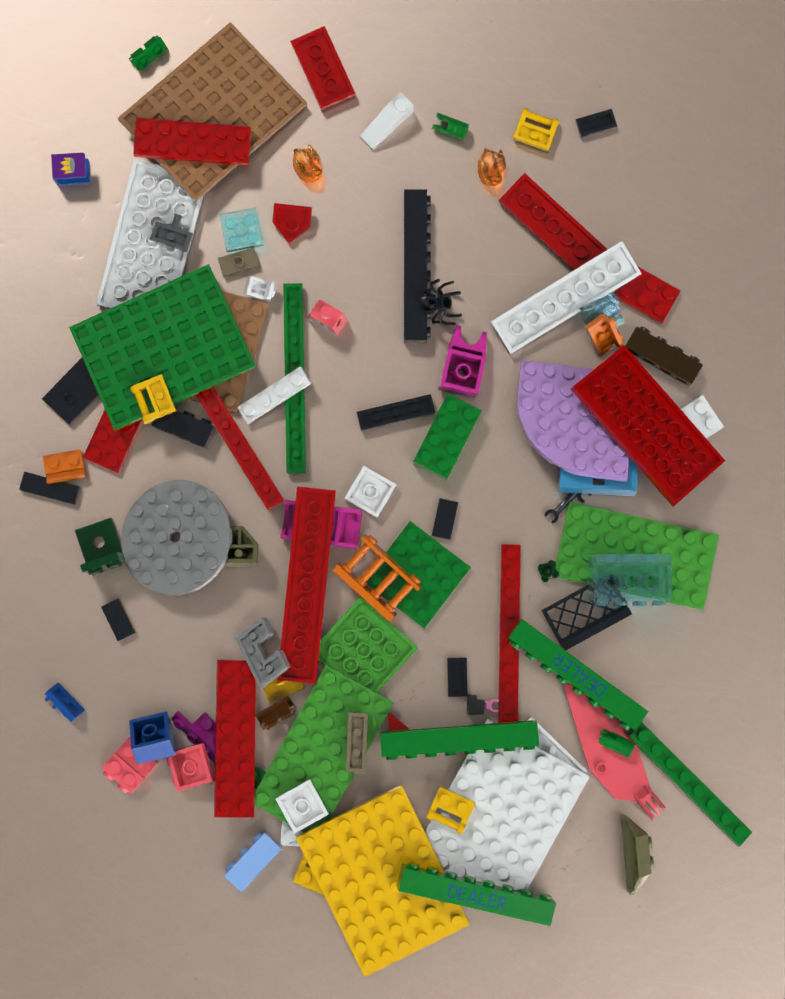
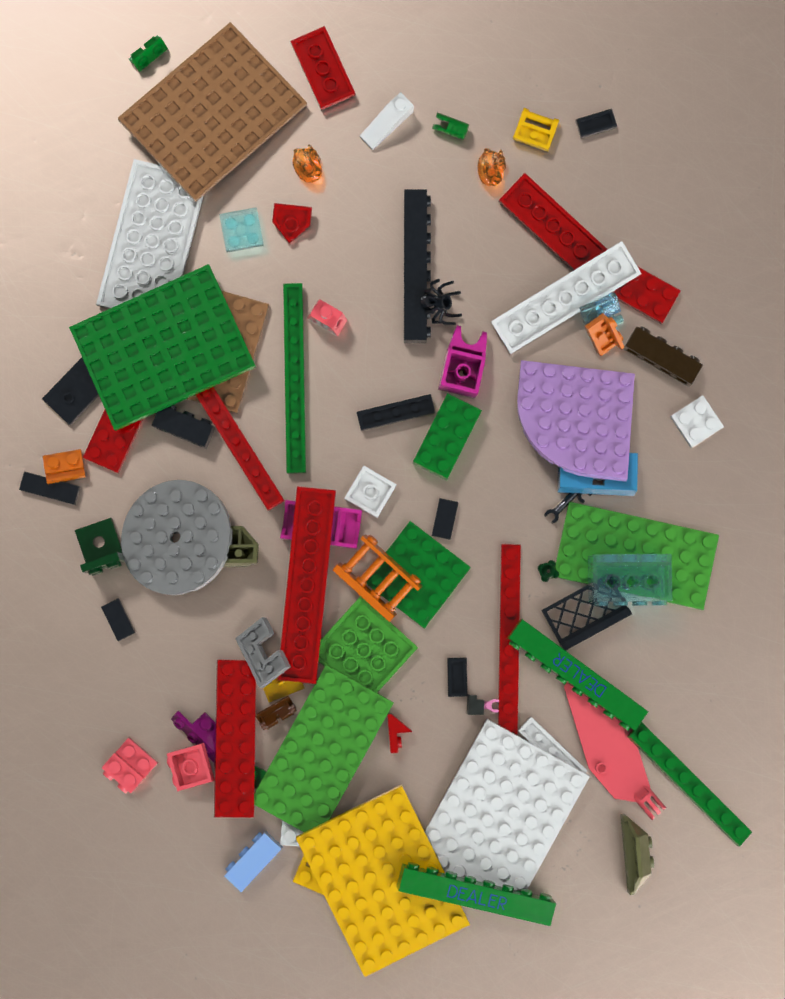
(64, 701): blue plate -> none
(70, 168): piece -> none
(152, 737): blue brick -> none
(159, 397): yellow plate -> none
(171, 234): dark grey plate -> none
(192, 141): red plate -> none
(238, 262): dark tan plate -> none
(259, 288): white bracket -> none
(274, 395): white plate -> none
(302, 806): white plate -> none
(356, 742): dark tan plate -> none
(452, 803): yellow plate -> none
(459, 738): green brick -> none
(616, 743): green hinge -> none
(648, 425): red plate -> none

